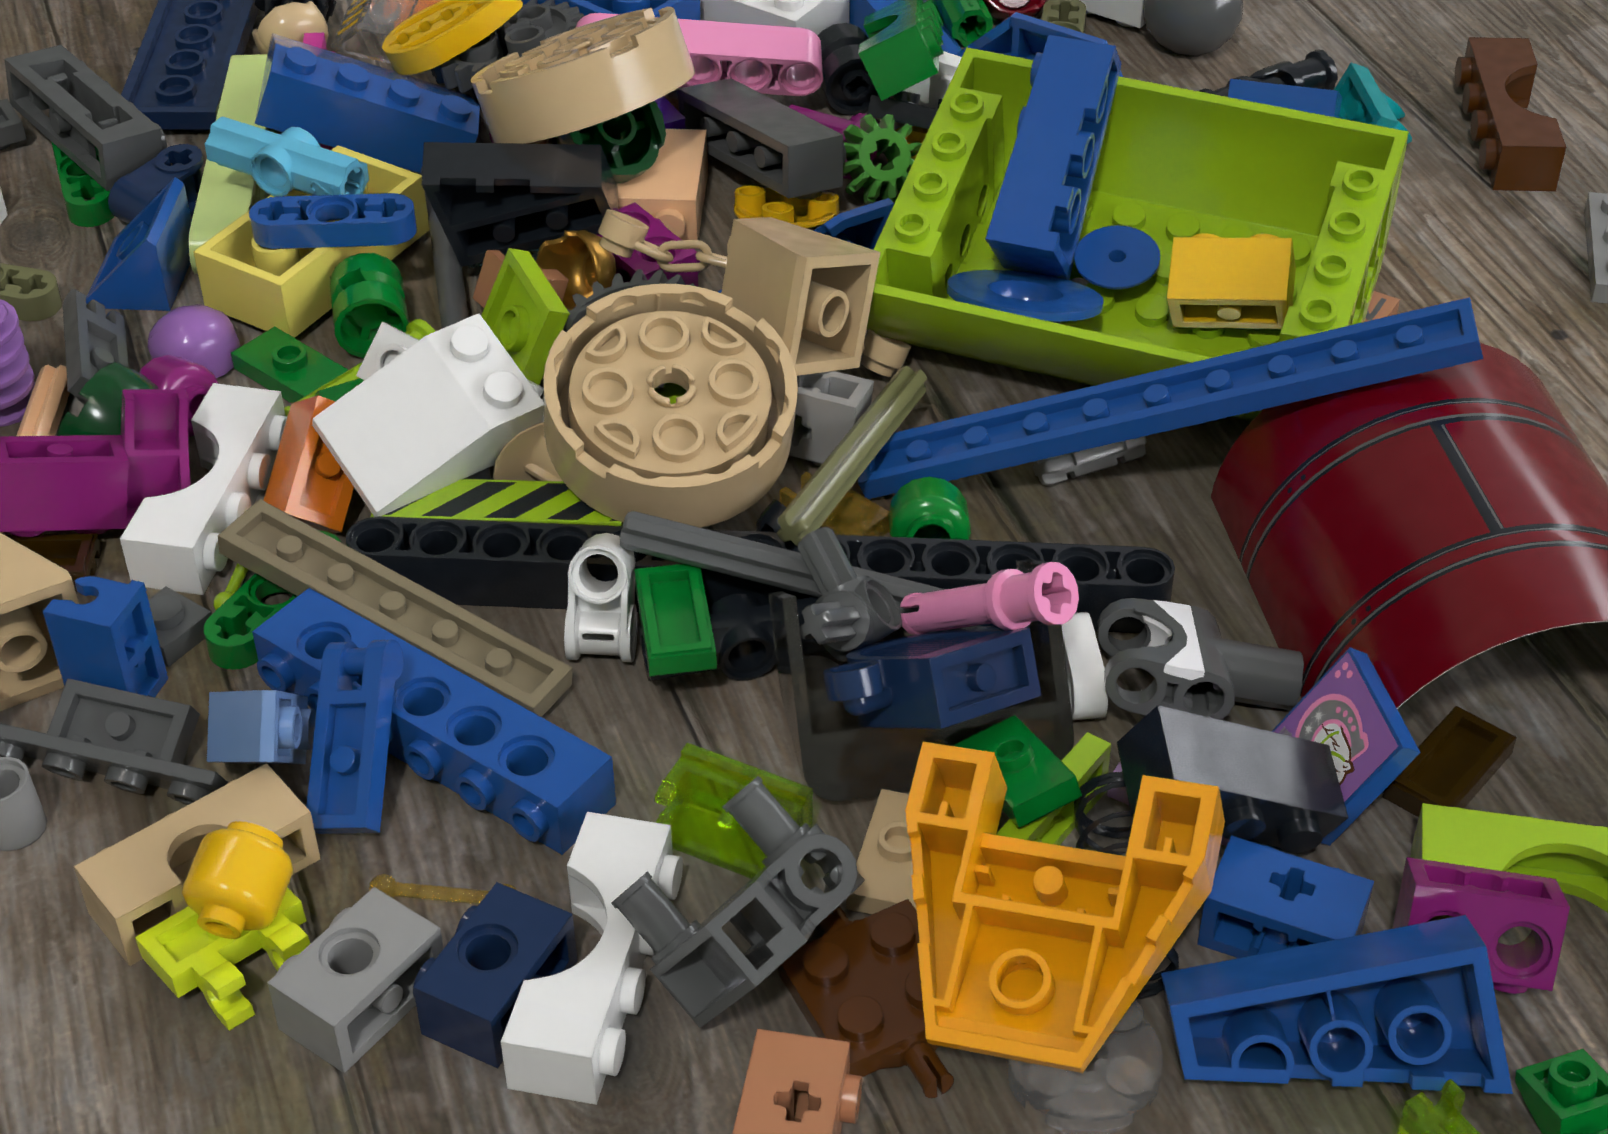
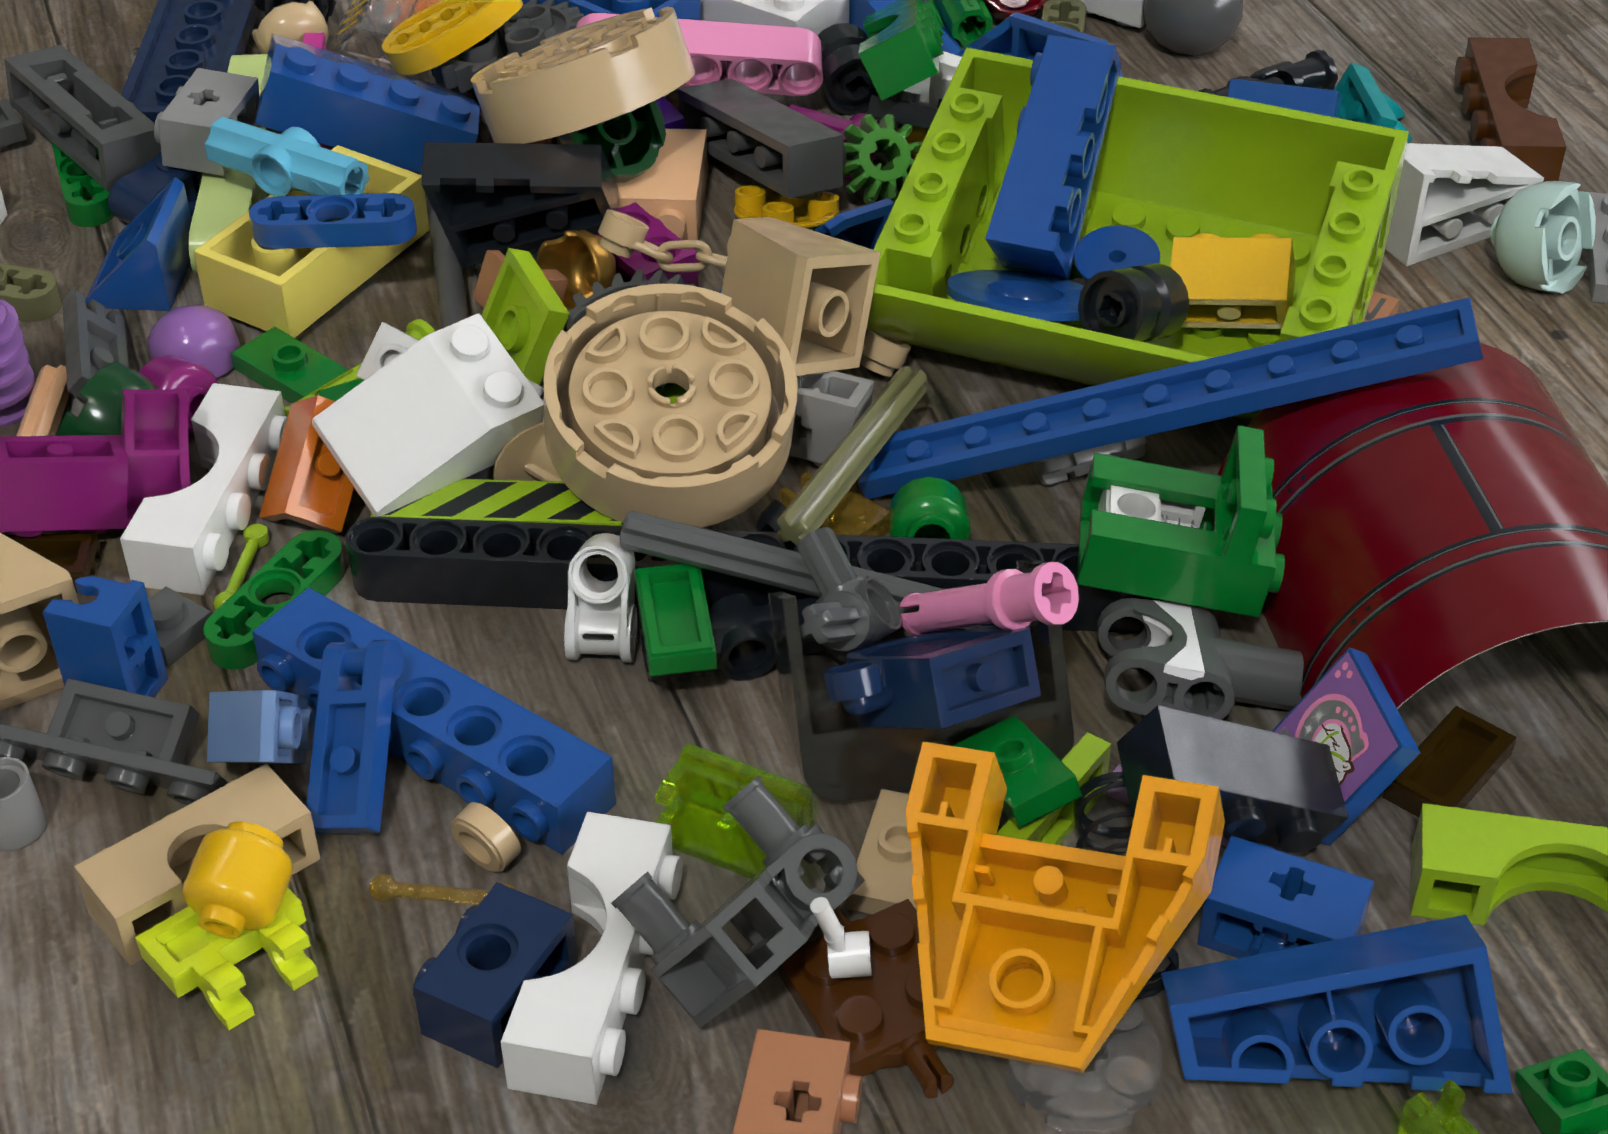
(197, 105): none -> light grey brick
(305, 558): dark tan plate -> none
(354, 979): light grey brick -> none
(363, 295): green wheel -> none
(485, 837): none -> tan tile
(846, 950): none -> white hand
(1084, 669): white beam -> none
(1135, 302): none -> black wheel
(1184, 530): none -> green brick
(1451, 197): none -> white wedge
(1493, 905): magenta brick -> none
(1543, 235): none -> light aqua cylinder

